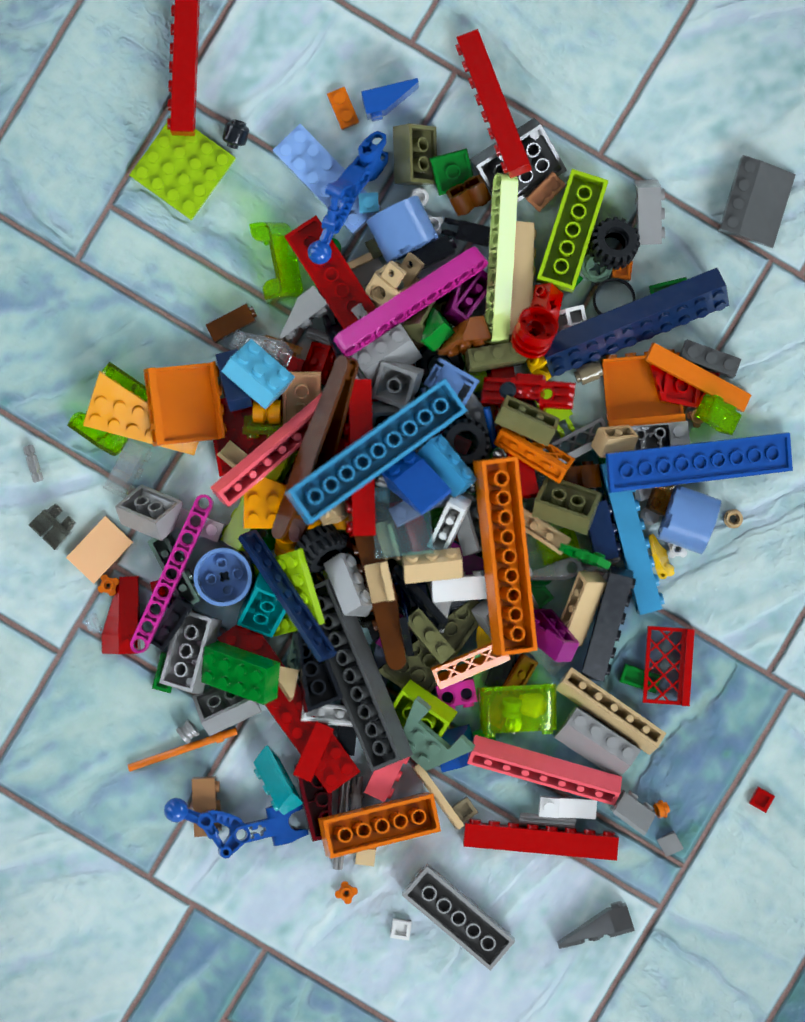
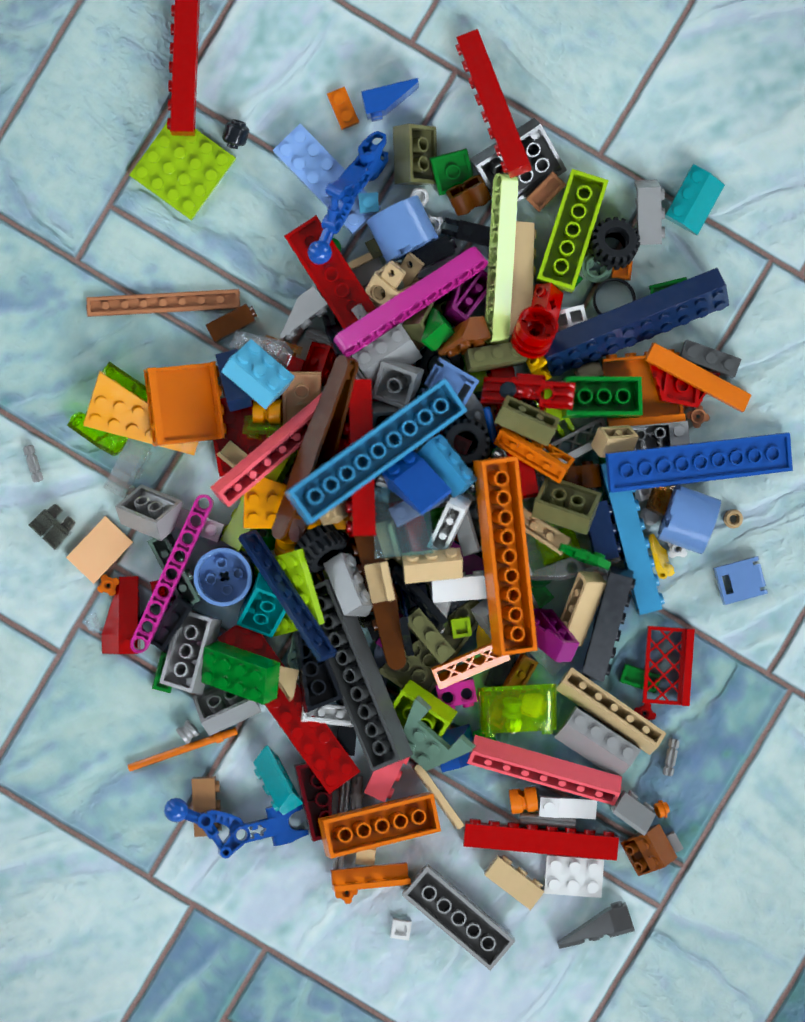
(163, 302): none -> nougat tile
(288, 278): clear neon green windscreen -> none
(313, 751): red tile -> none
(370, 877): none -> orange fence
(460, 627): none -> lime plate
(464, 809): dark tan plate -> none
(514, 881): none -> tan brick
(523, 800): none -> orange wheel
(573, 876): none -> white plate
(605, 397): none -> green brick
(646, 708): none -> red plate
(649, 851): none -> dark orange slope
(671, 756): none -> light grey axle
(694, 199): none -> teal slope
(718, 414): clear neon green brick -> none
(744, 579): none -> medium blue container
(756, 201): dark grey slope -> none
(761, 799): red tile -> none

